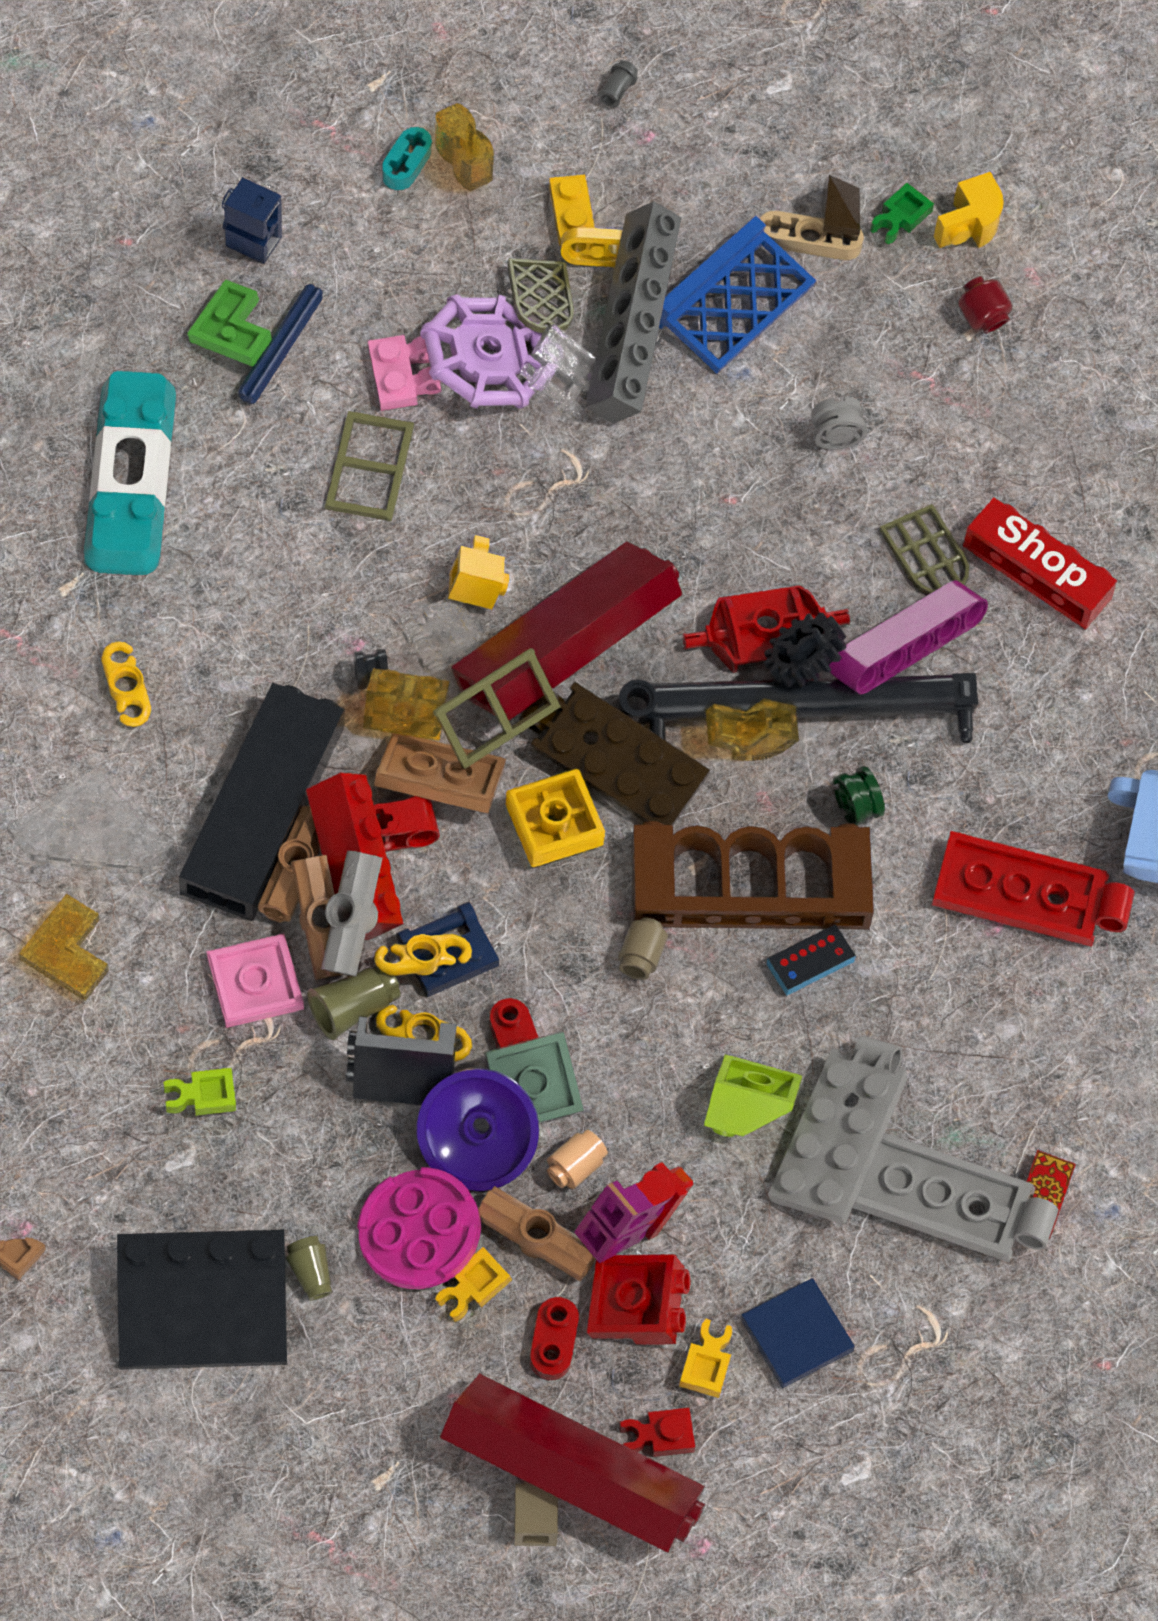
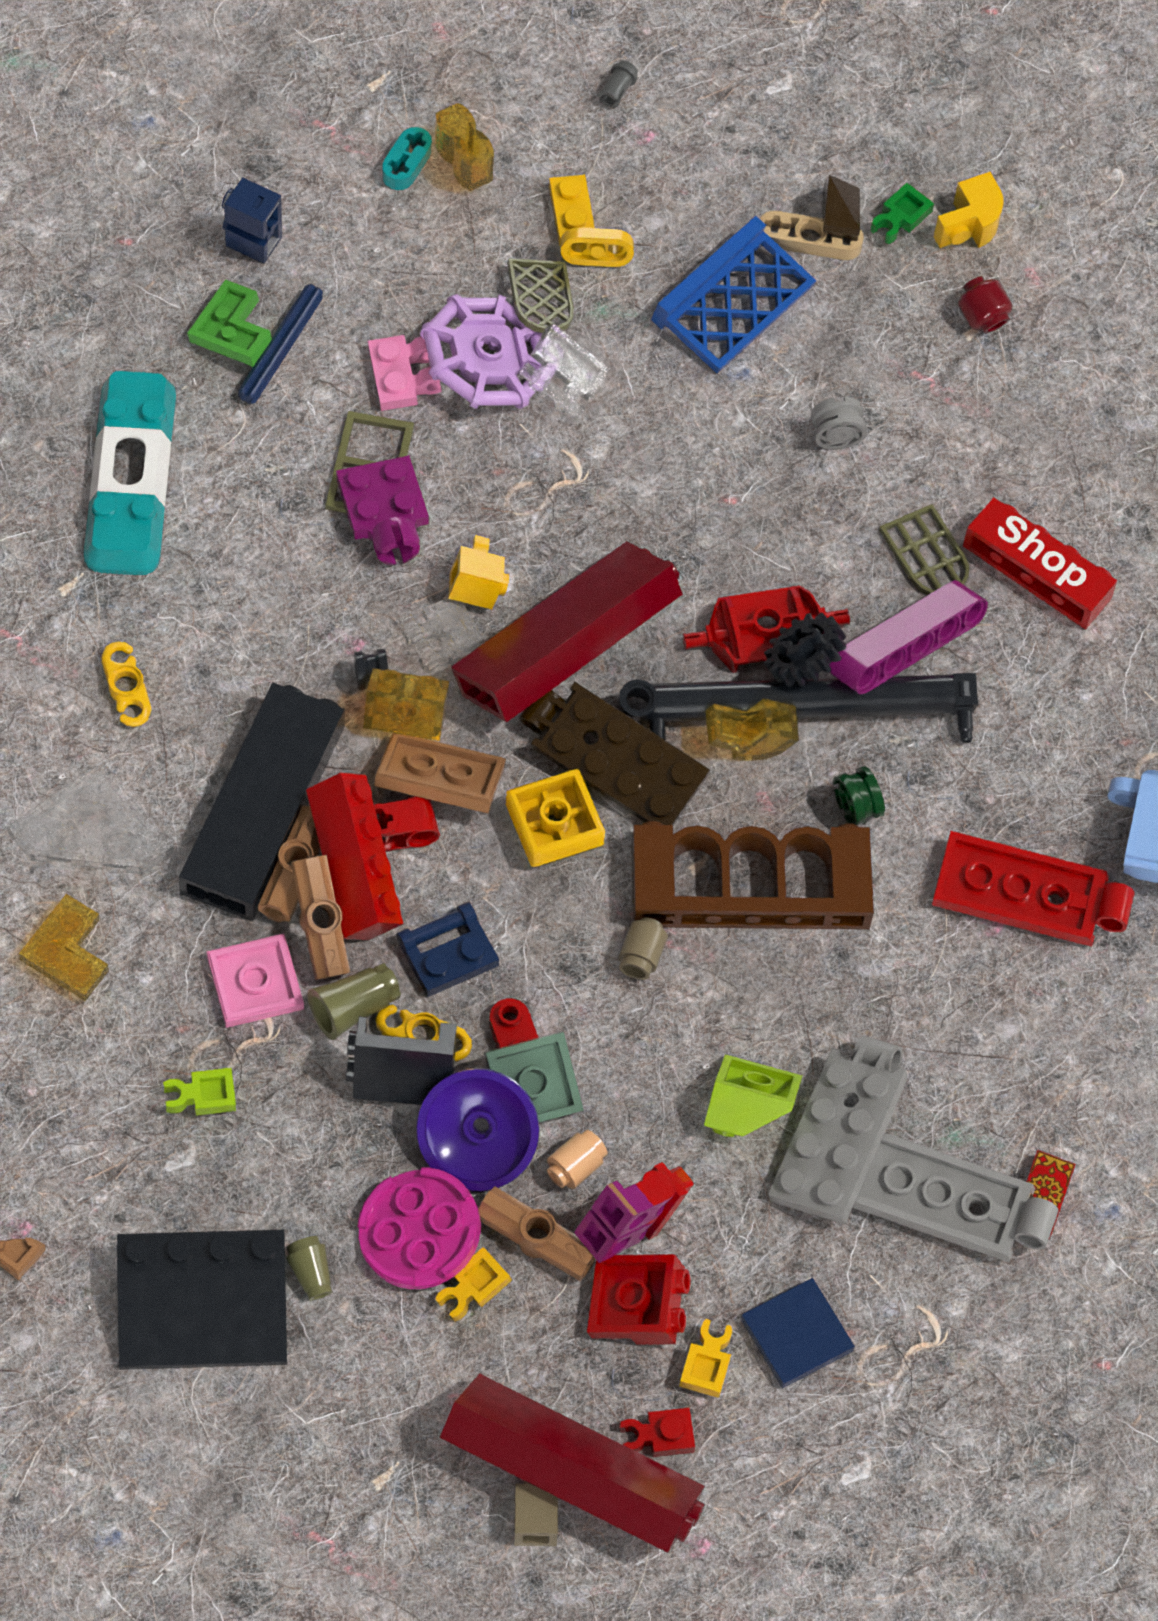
(351, 913): light grey piece -> none
(385, 506): none -> magenta plate
(411, 965): yellow piece -> none
(508, 731): olive window -> none
(554, 1336): red plate -> none
(633, 312): dark grey brick -> none
(811, 960): black tile -> none

